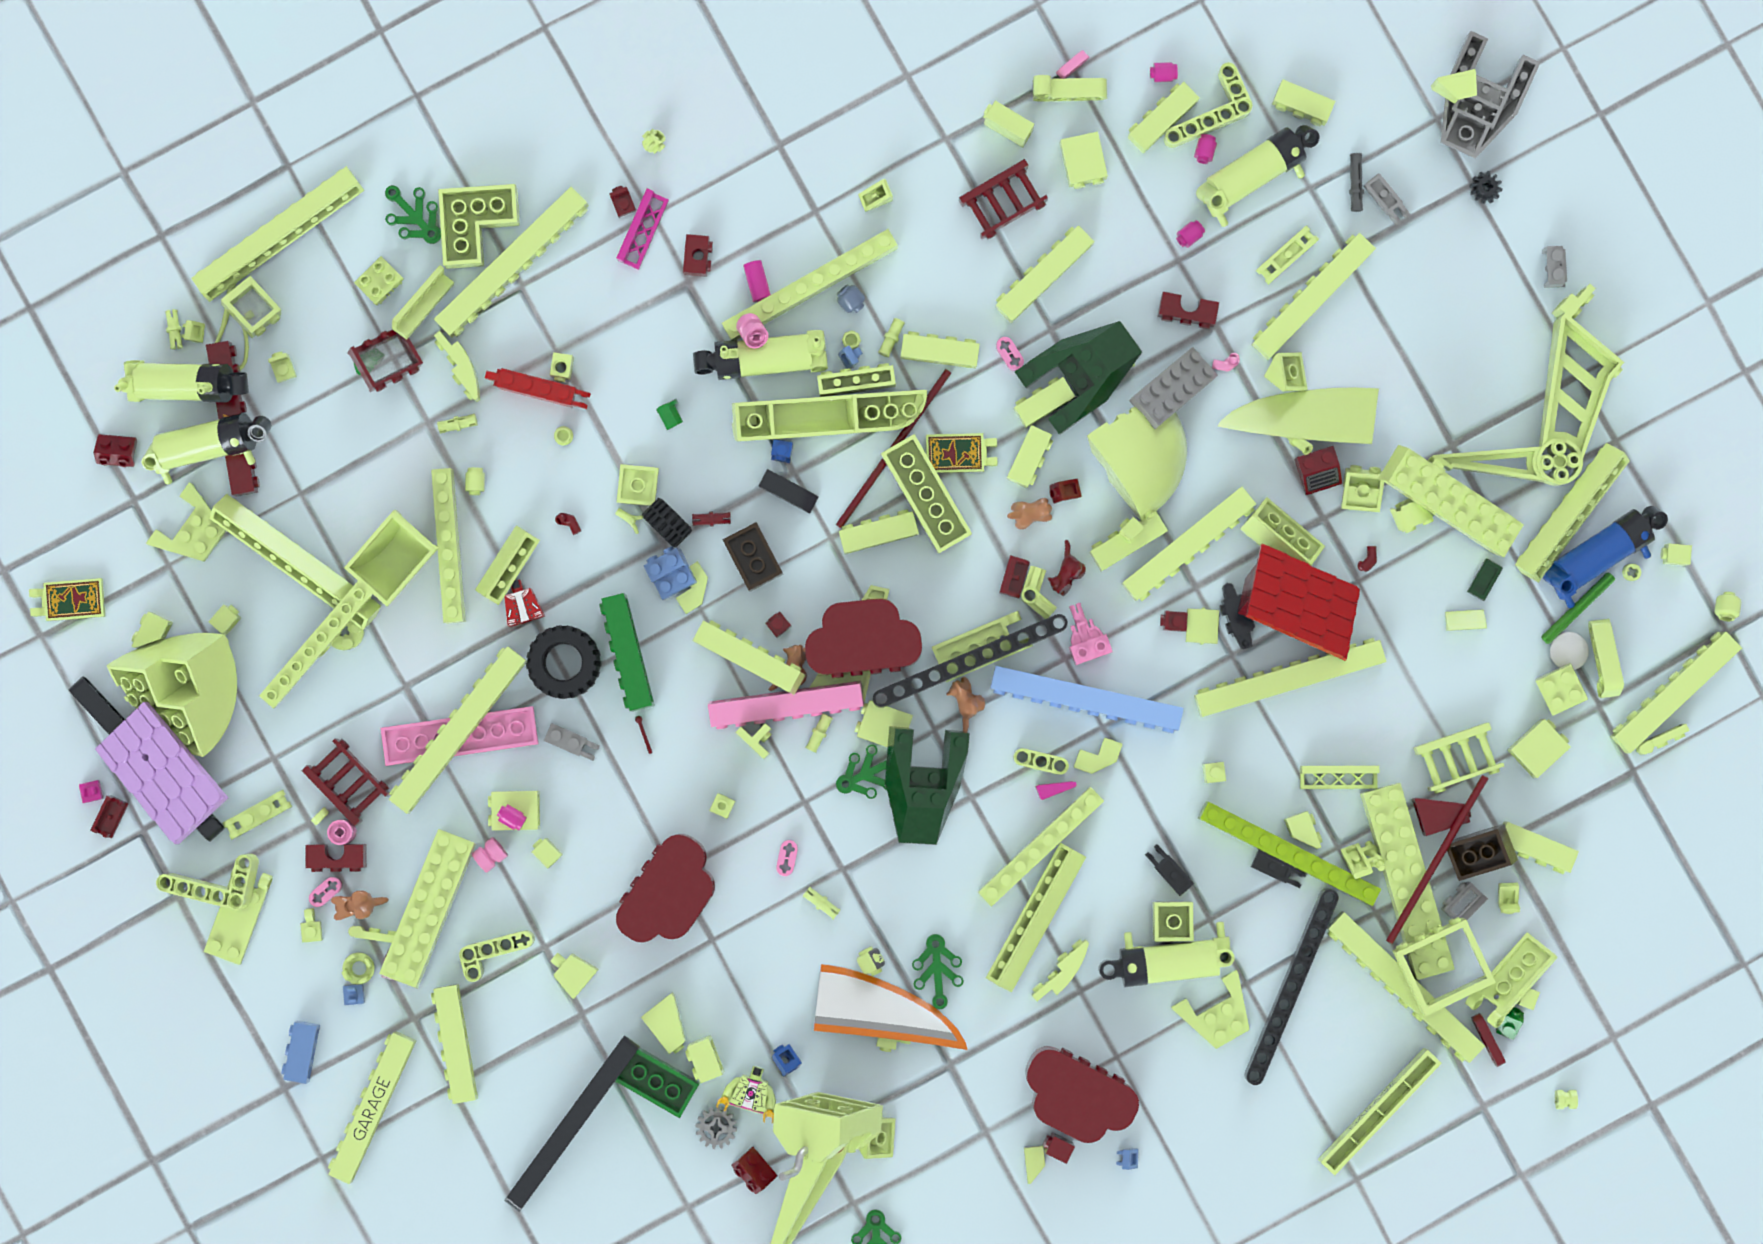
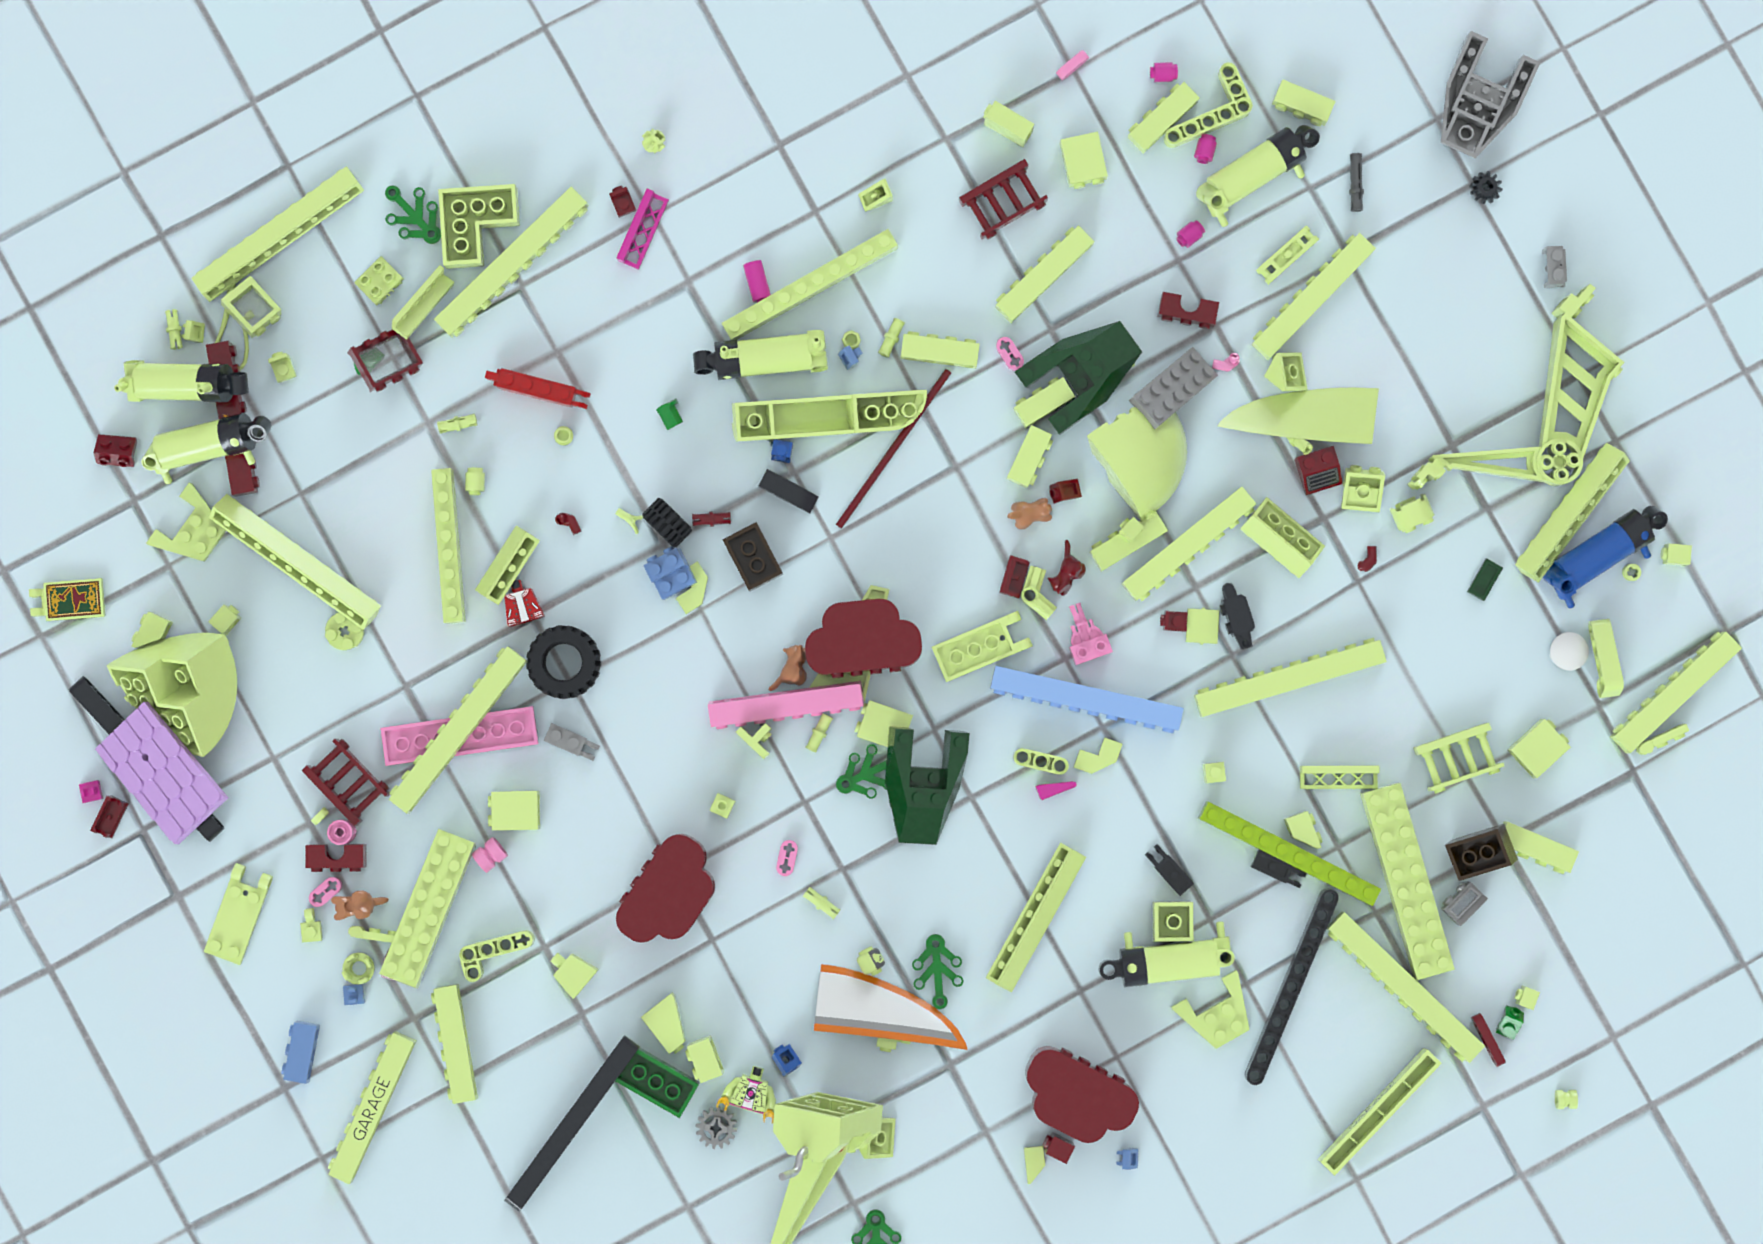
(212, 890): yellowish green beam -> none
(257, 814): yellowish green plate -> none
(382, 570): yellowish green plate -> none
(464, 371): yellowish green slope -> none
(511, 817): dark pink brick -> none
(546, 852): yellowish green brick -> none
(557, 359): yellowish green brick -> none
(627, 651): green brick -> none
(637, 485): yellowish green plate -> none
(638, 719): dark red hinge -> none
(695, 244): dark red brick -> none
(748, 657): yellowish green brick -> none
(752, 330): bright pink wheel -> none
(754, 1171): dark red bracket -> none
(778, 624): dark red brick -> none
(850, 298): sand blue head -> none
(857, 380): yellowish green brick -> none
(879, 532): yellowish green brick -> none
(926, 493): yellowish green brick -> none
(959, 452): tile -> none
(968, 703): nougat animal -> none
(980, 660): black beam -> none
(1040, 846): yellowish green brick -> none
(1068, 965): yellowish green slope -> none
(1069, 89): yellowish green beam -> none
(1300, 601): red piece -> none
(1358, 863): yellowish green plate -> none
(1386, 198): light grey hinge -> none
(1437, 815): dark red slope -> none
(1437, 859): dark red piece -> none
(1451, 501): yellowish green brick -> none
(1452, 996): yellowish green window -> none
(1456, 85): yellowish green slope -> none
(1465, 620): yellowish green slope -> none
(1508, 897): yellowish green bracket -> none
(1514, 977): yellowish green hinge -> none
(1561, 689): yellowish green brick -> none
(1563, 622): bright green axle -> none
(1727, 606): yellowish green head -> none

